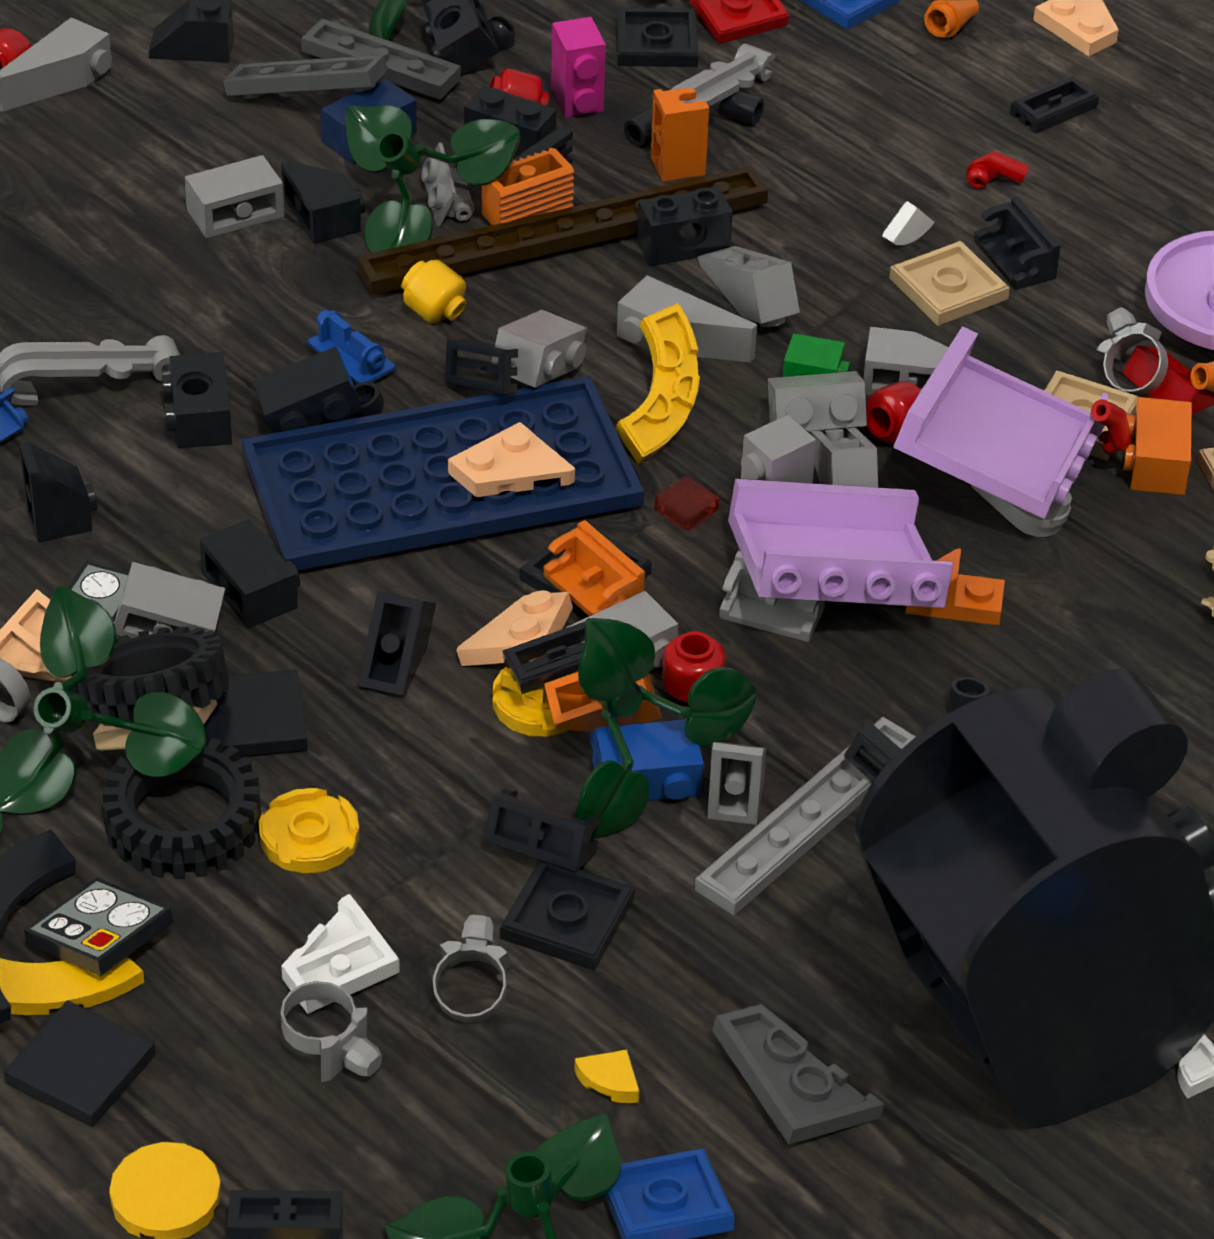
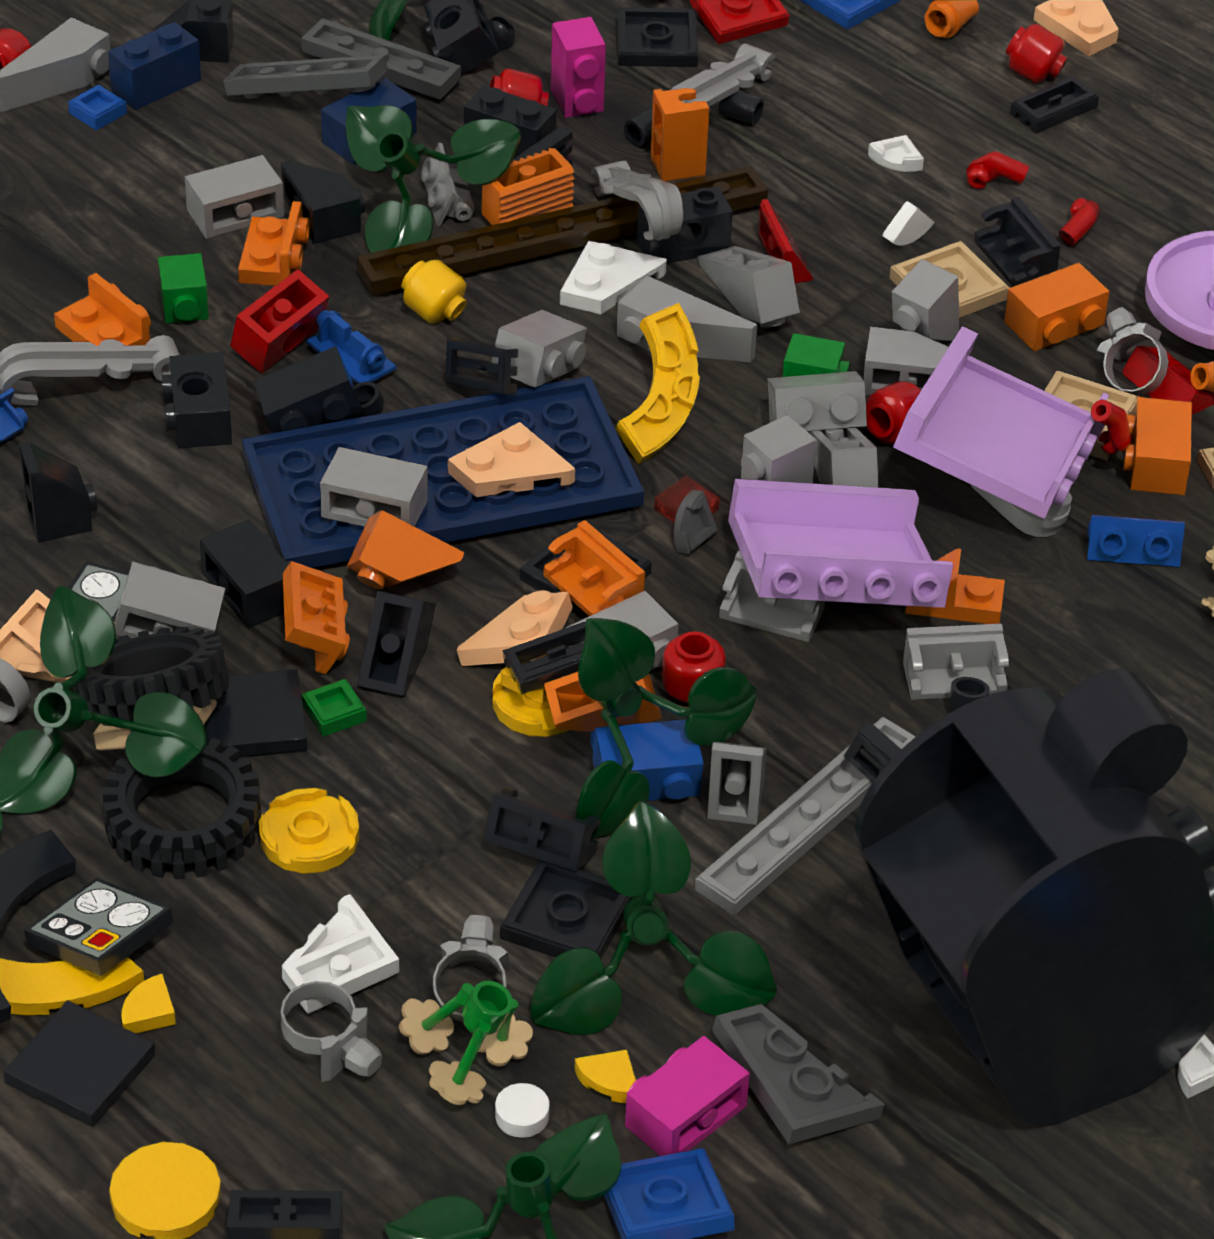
(97, 107): none -> blue tile
(104, 316): none -> orange bracket
(148, 1006): none -> yellow tile
(154, 65): none -> dark blue brick
(183, 288): none -> green brick
(274, 248): none -> orange bracket
(278, 321): none -> red brick
(315, 613): none -> orange bracket
(334, 707): none -> green tile
(366, 483): none -> light grey brick
(398, 552): none -> orange slope
(487, 1015): none -> plant
(522, 1110): none -> white tile
(606, 276): none -> white wing
(637, 861): none -> dark green plant
(657, 198): none -> light grey piece
(686, 1098): none -> dark pink brick
(693, 522): none -> dark grey tile
(780, 242): none -> red slope
(896, 154): none -> white tile
(928, 302): none -> light grey slope
(944, 653): none -> light grey hinge
(1036, 53): none -> red head
(1056, 306): none -> orange brick
(1084, 216): none -> red arm
(1135, 540): none -> blue hinge

